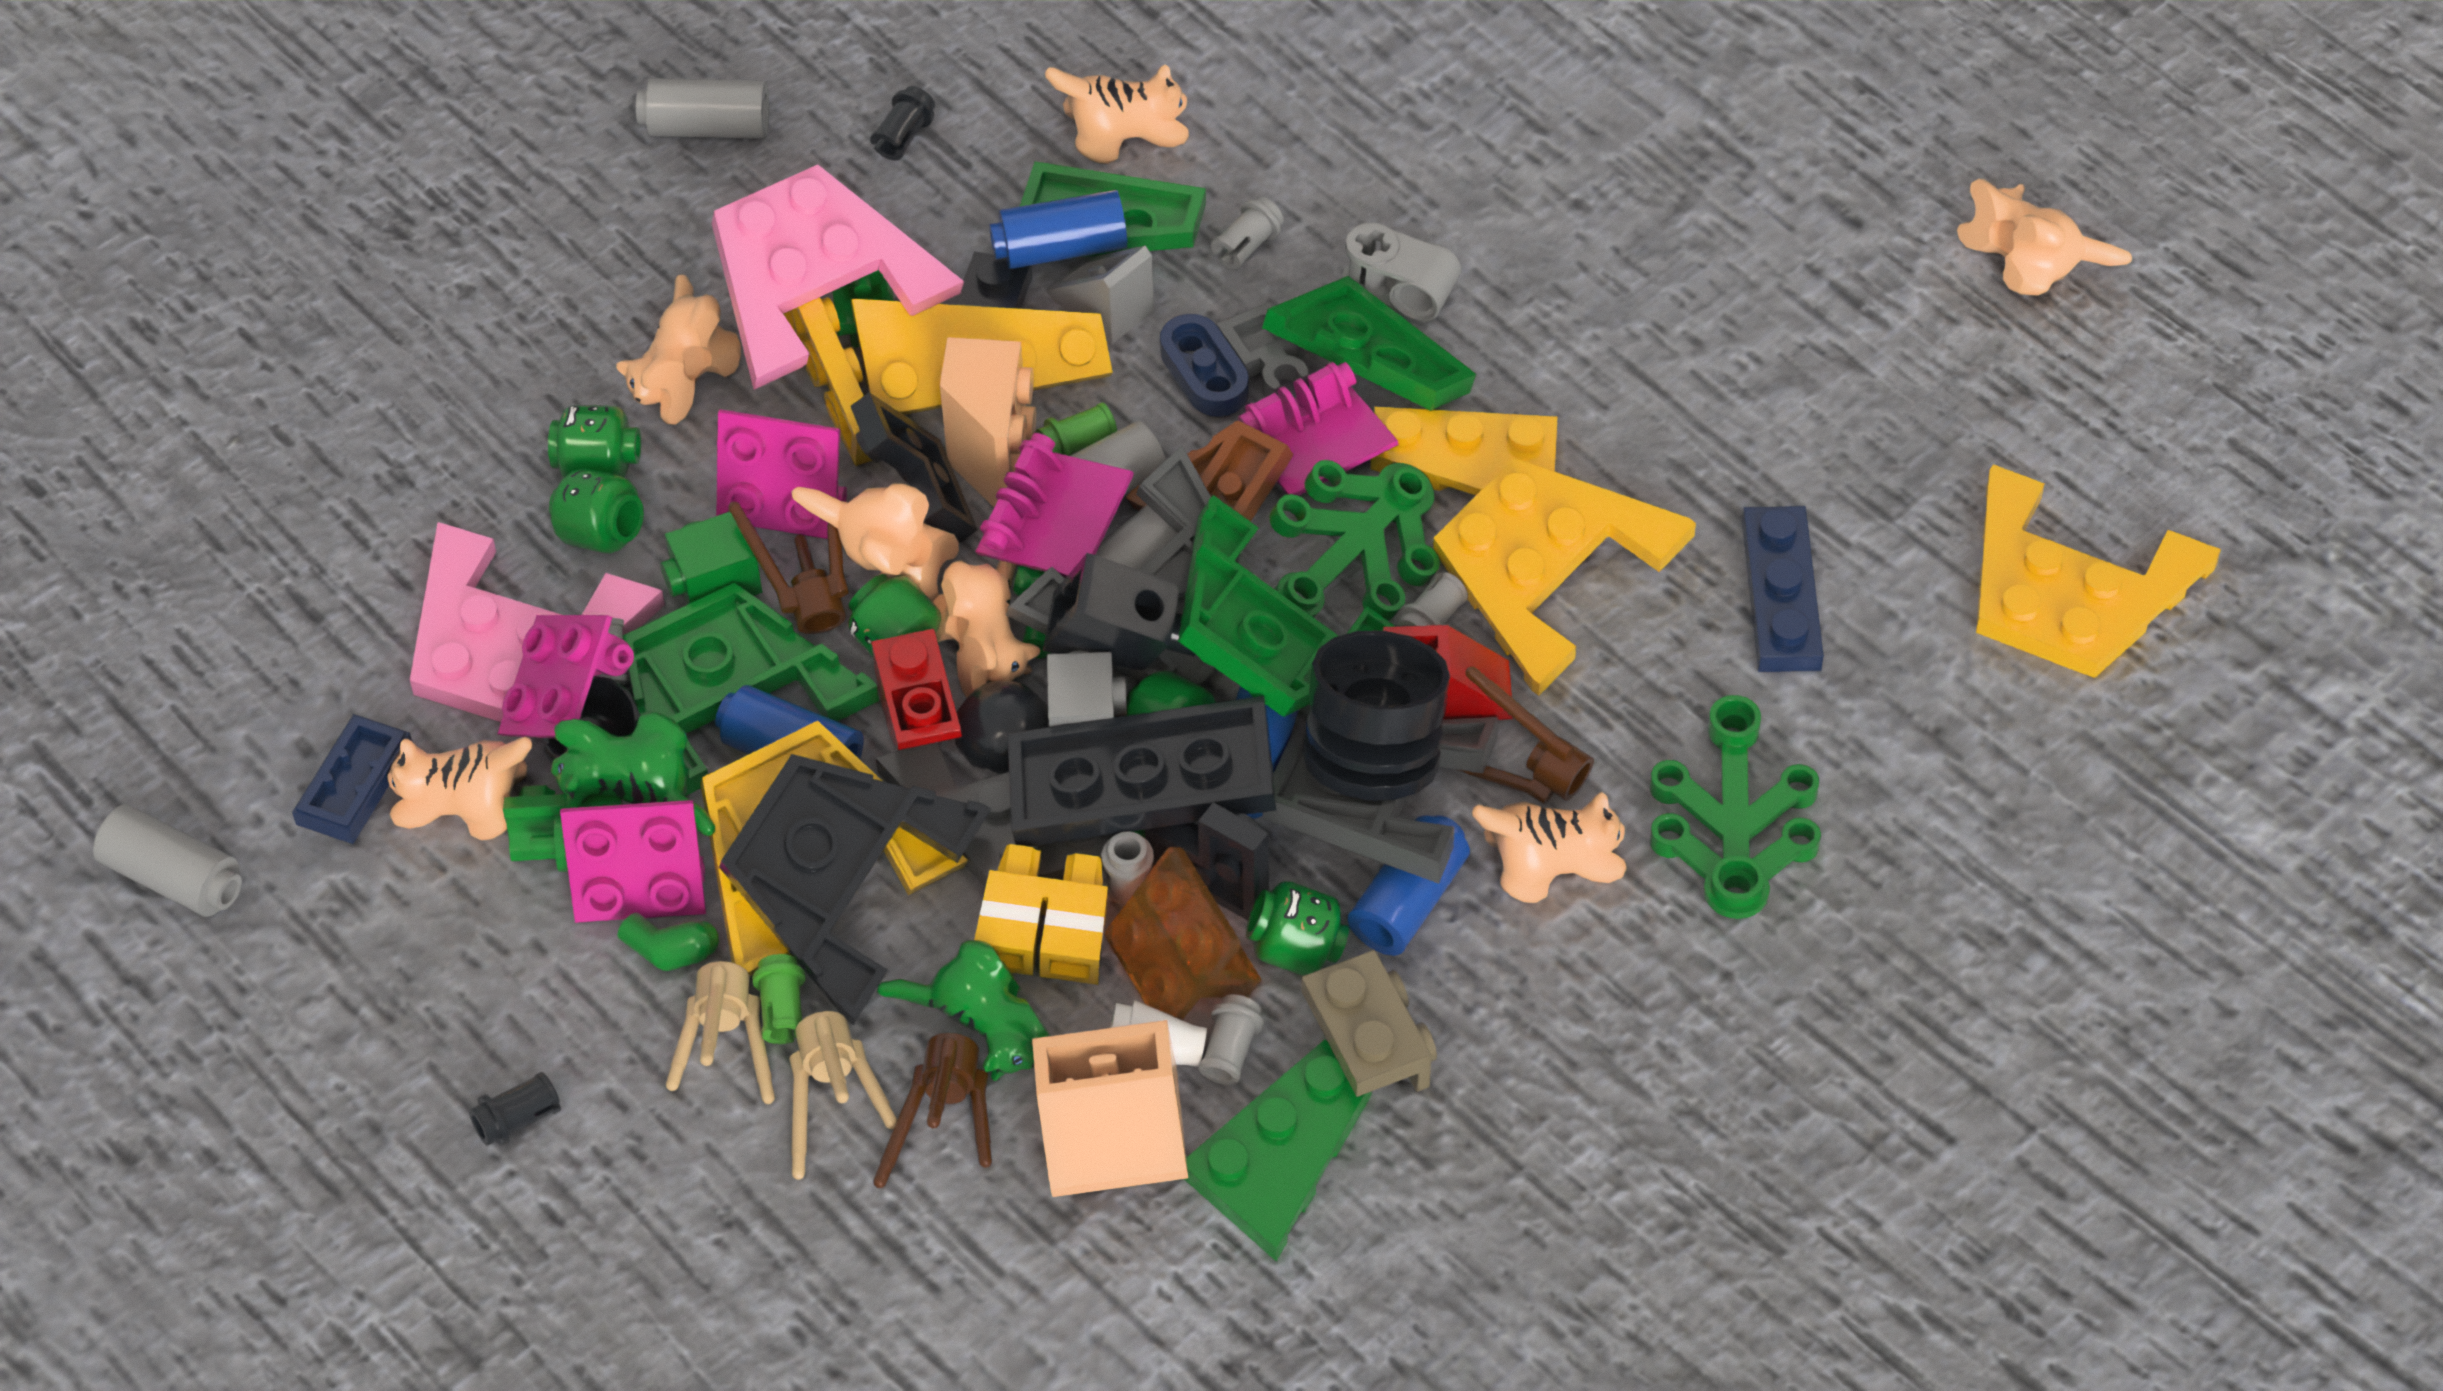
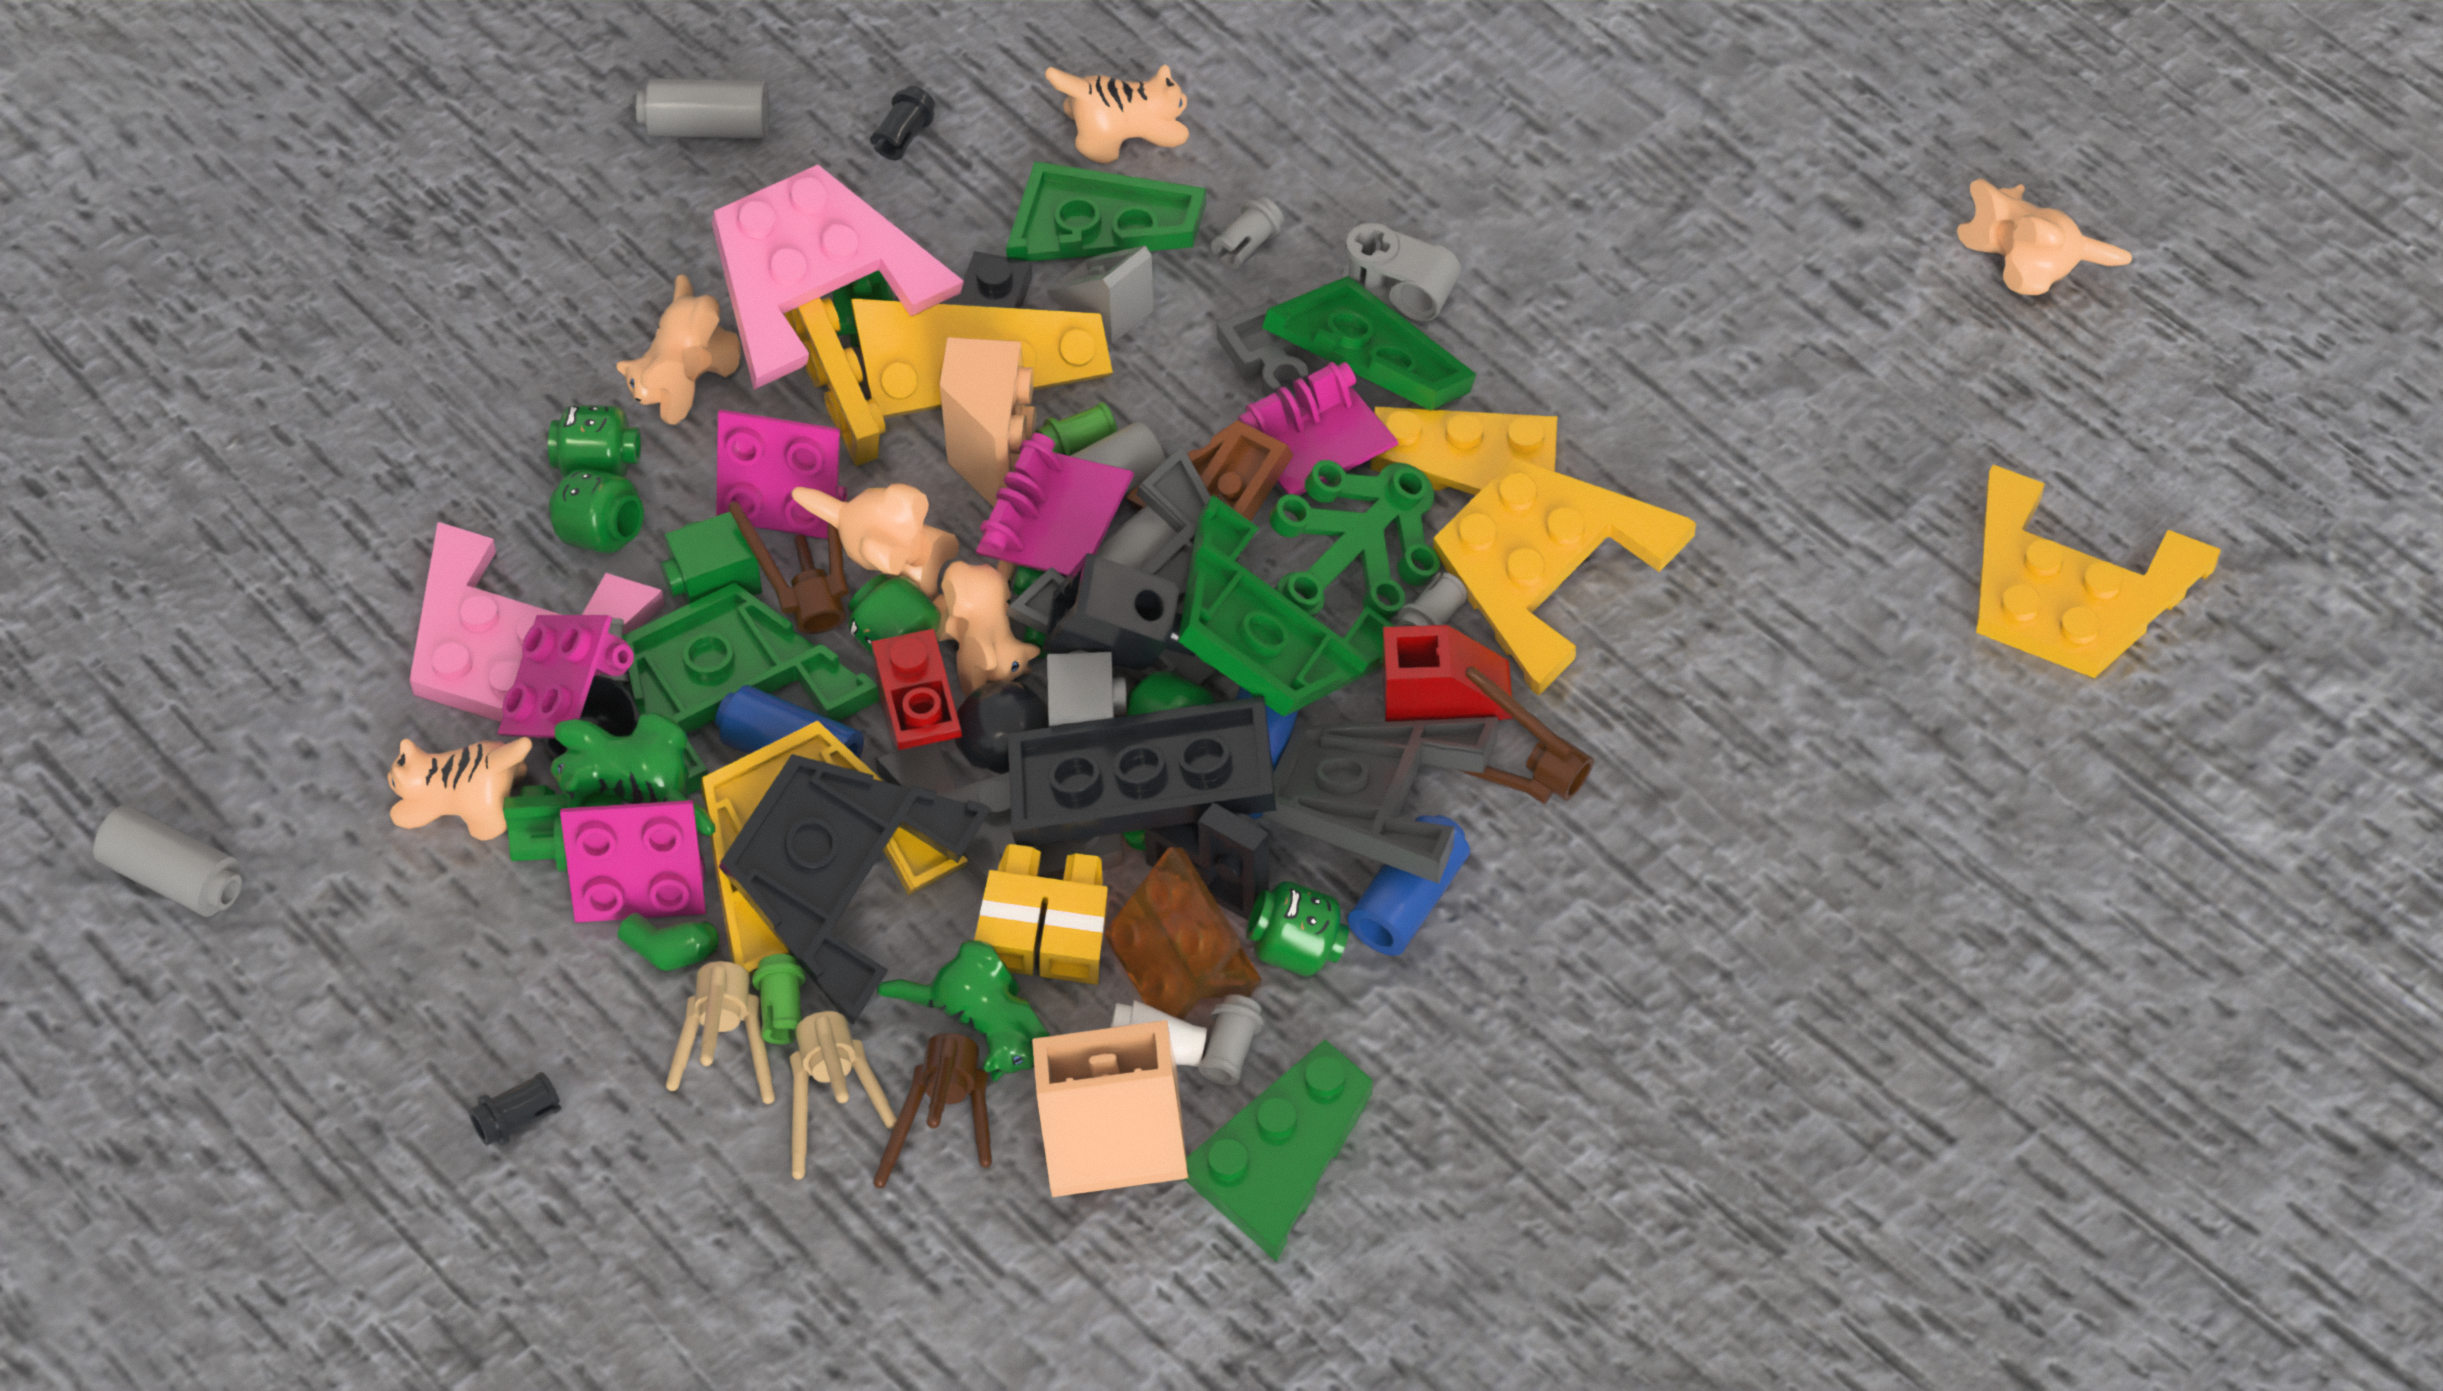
(350, 779): dark blue plate -> none
(917, 459): black plate -> none
(1059, 229): blue brick -> none
(1127, 861): light grey pin -> none
(1213, 374): dark blue plate -> none
(1369, 1024): dark tan bracket -> none
(1376, 715): black wheel -> none
(1550, 842): light nougat animal -> none
(1734, 819): green plant -> none
(1782, 589): dark blue plate -> none

